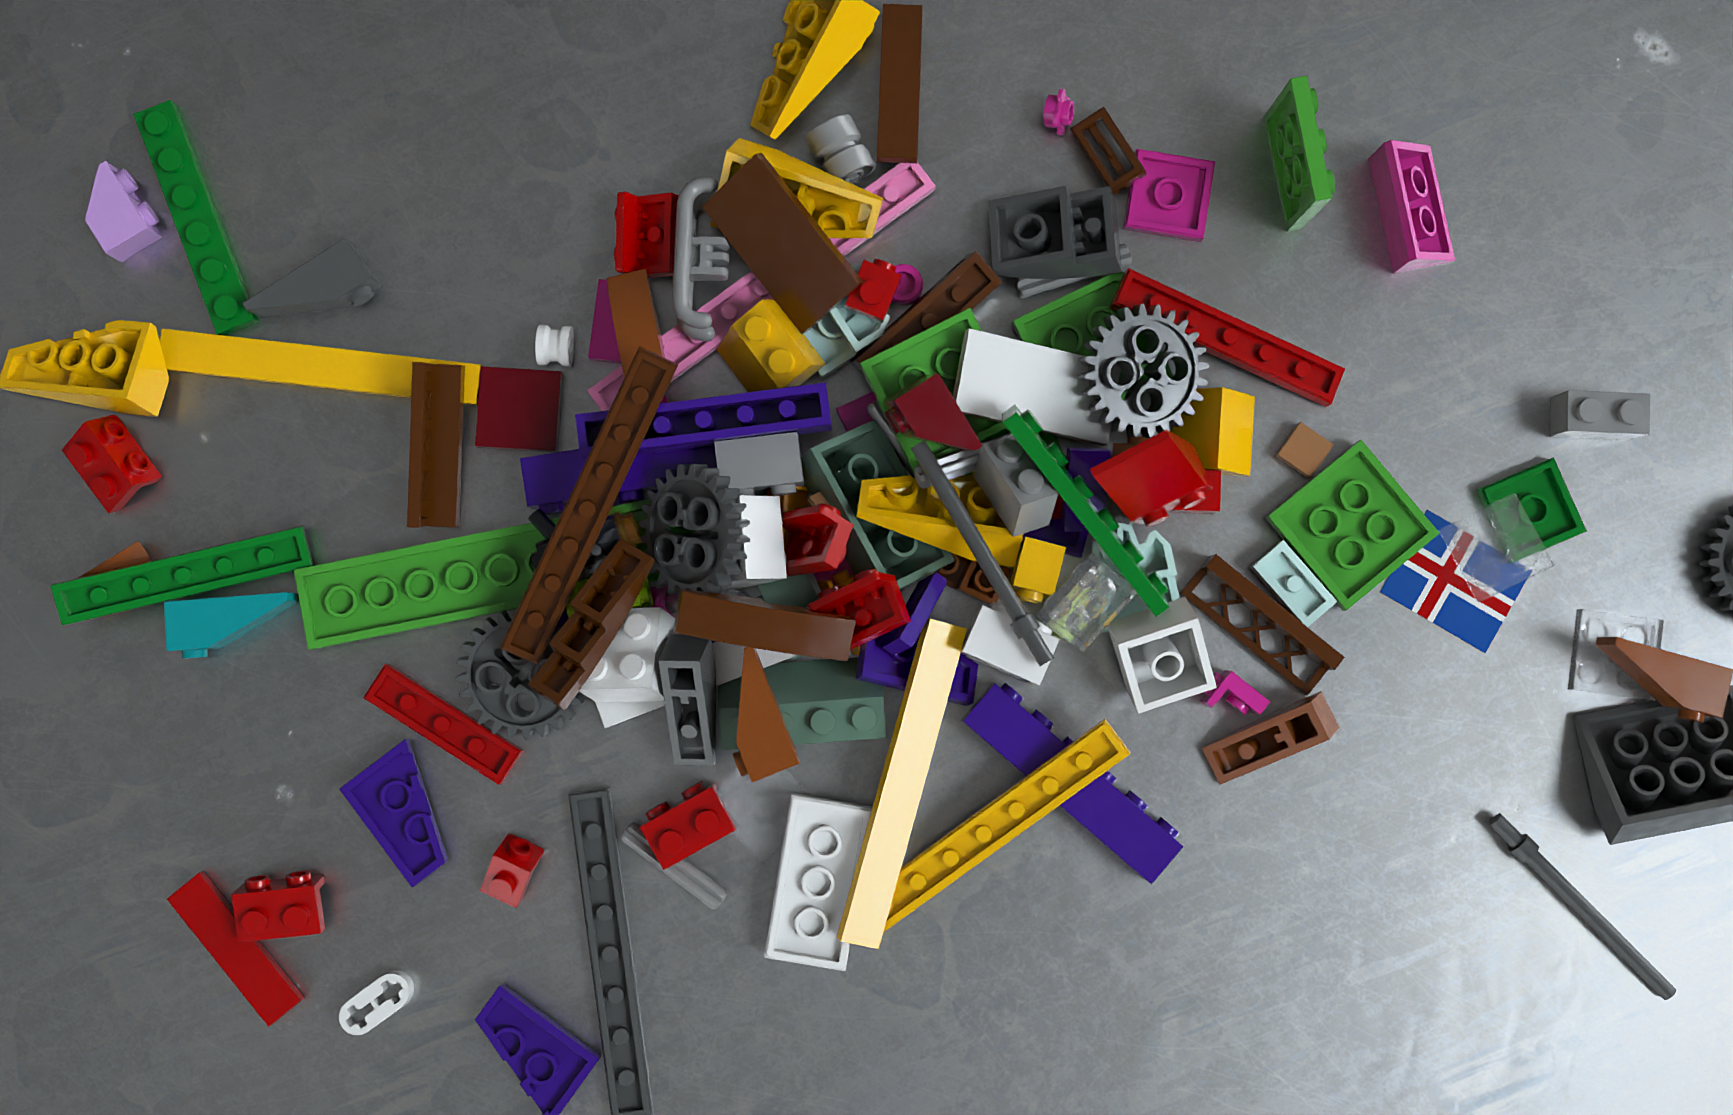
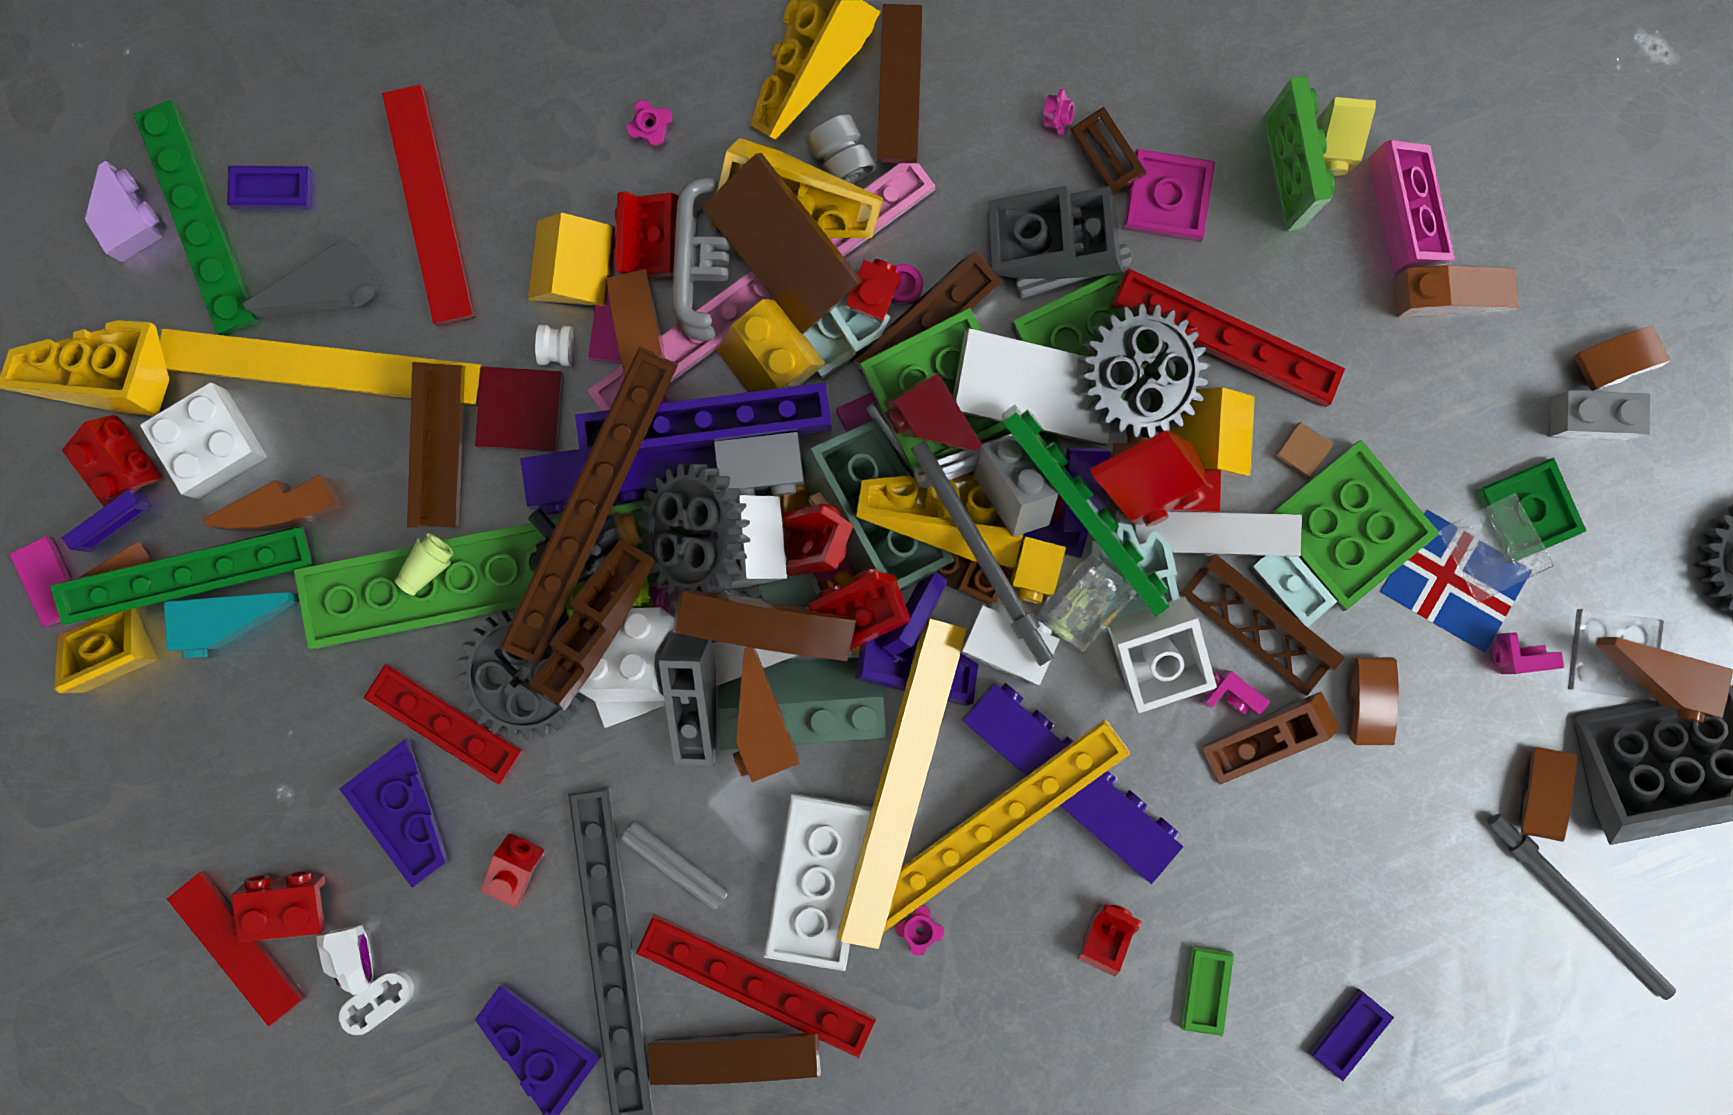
(38, 568): none -> dark pink tile
(101, 652): none -> yellow slope
(107, 521): none -> dark purple tile
(203, 441): none -> white brick
(269, 187): none -> dark purple tile
(278, 506): none -> dark orange slope
(347, 958): none -> white rock
(424, 563): none -> yellowish green cone
(428, 205): none -> red tile
(571, 260): none -> yellow slope
(652, 134): none -> dark pink plate
(687, 825): red bracket -> none
(734, 1059): none -> reddish brown slope
(756, 985): none -> red tile
(919, 942): none -> dark pink plate
(1109, 938): none -> red bracket
(1206, 990): none -> bright green tile
(1229, 533): none -> white tile
(1346, 132): none -> light yellow slope
(1350, 1034): none -> dark purple tile
(1376, 700): none -> dark orange slope
(1454, 290): none -> slope
(1531, 659): none -> dark pink bracket
(1549, 794): none -> dark orange slope
(1622, 358): none -> dark orange slope

